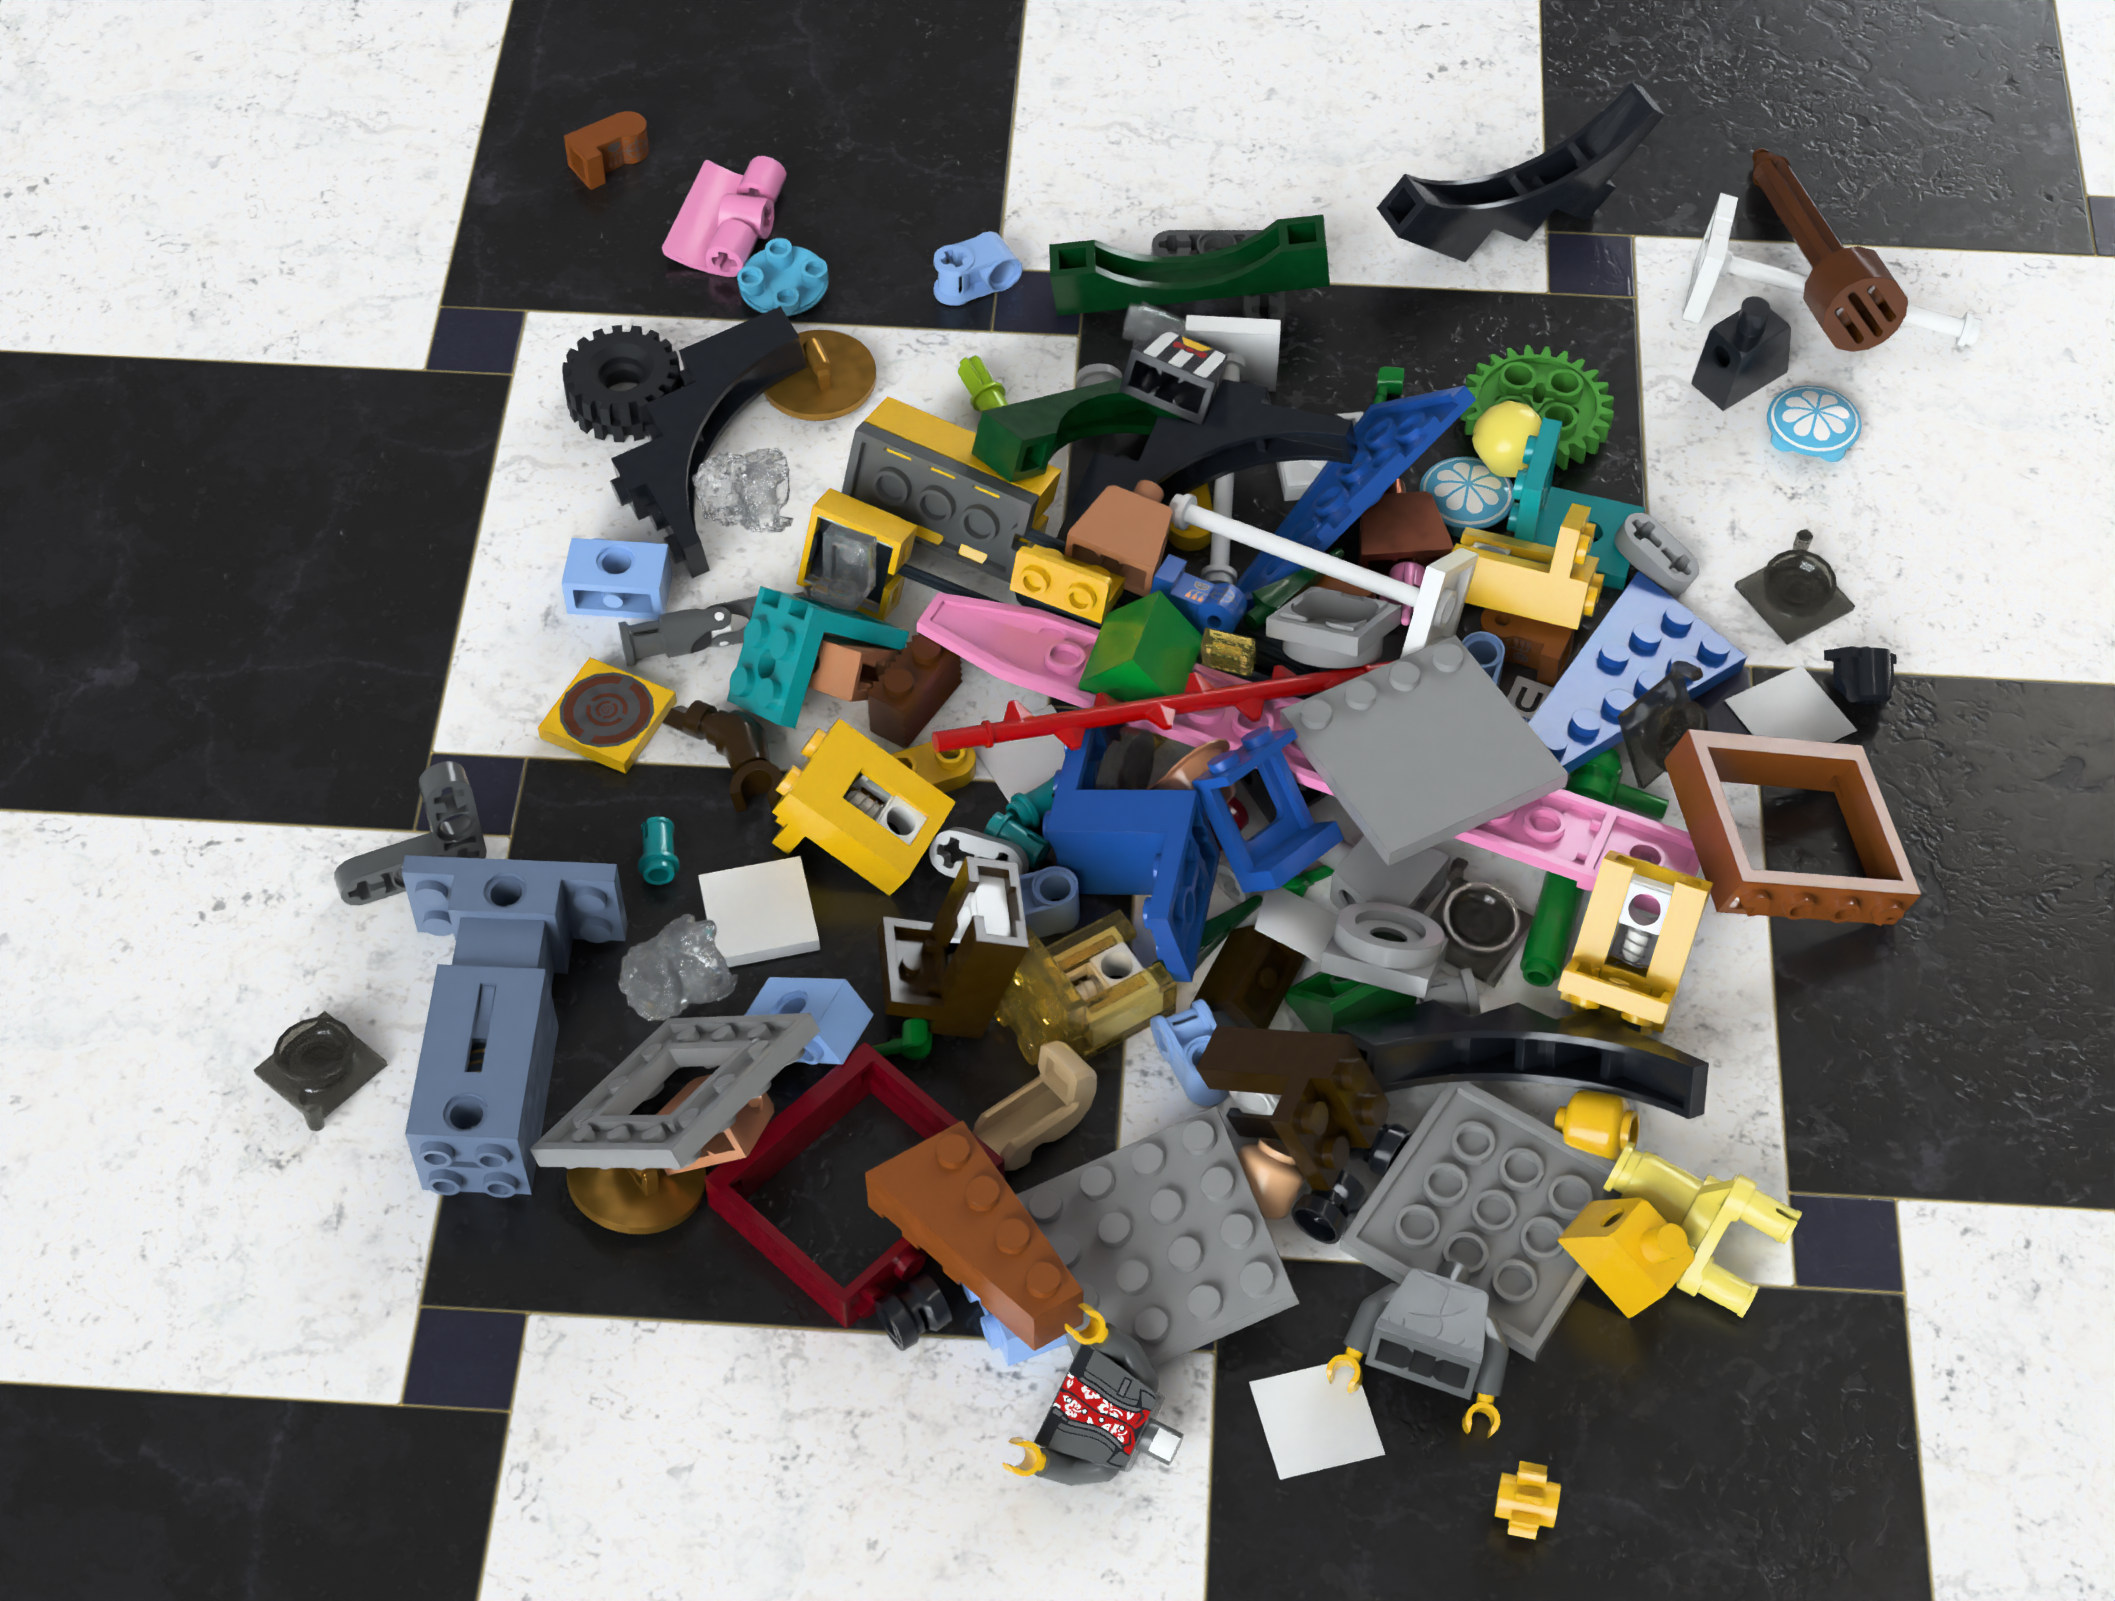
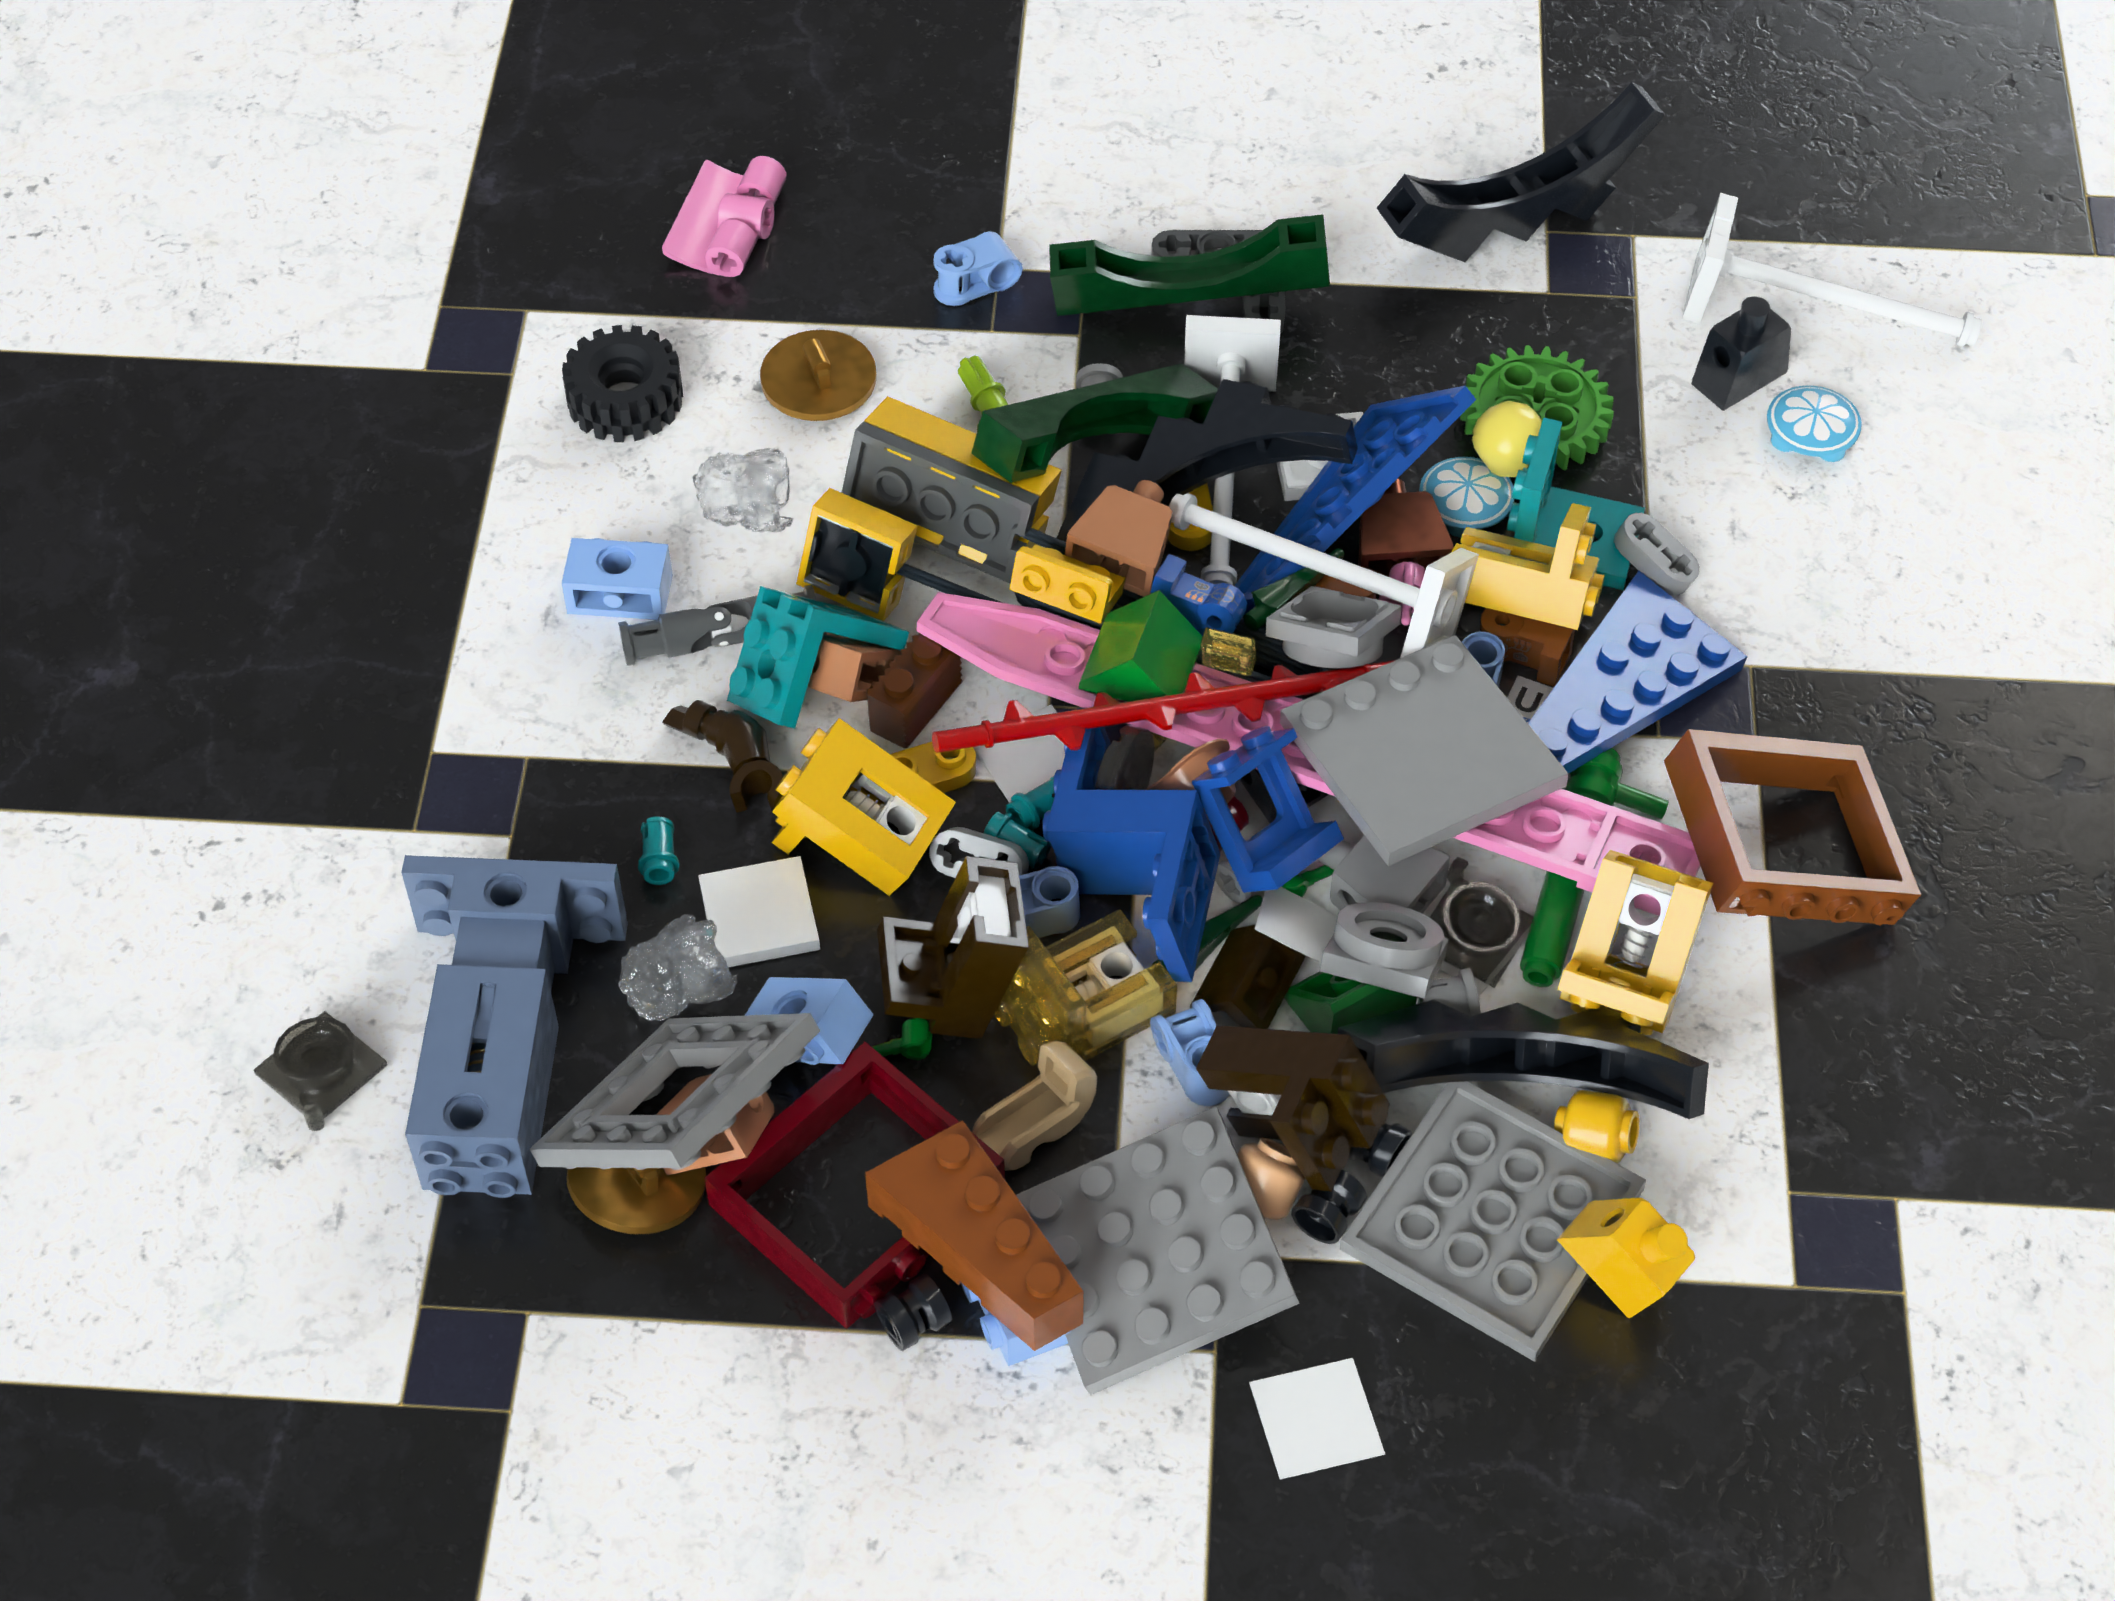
(378, 872): dark grey beam -> none
(607, 146): dark orange leg -> none
(607, 715): tile -> none
(717, 383): black arch -> none
(783, 278): medium azure dish -> none
(847, 568): clear bracket -> none
(1100, 1412): torso -> none
(1147, 321): clear cone -> none
(1175, 375): black torso -> none
(1389, 382): green hand -> none
(1433, 1334): dark grey torso -> none
(1527, 1500): yellow gear -> none
(1659, 721): clear smoke hat -> none
(1704, 1213): light yellow wheel -> none
(1791, 709): white sticker -> none
(1795, 592): clear smoke hat -> none
(1848, 287): reddish brown piece -> none
(1863, 674): black piece -> none

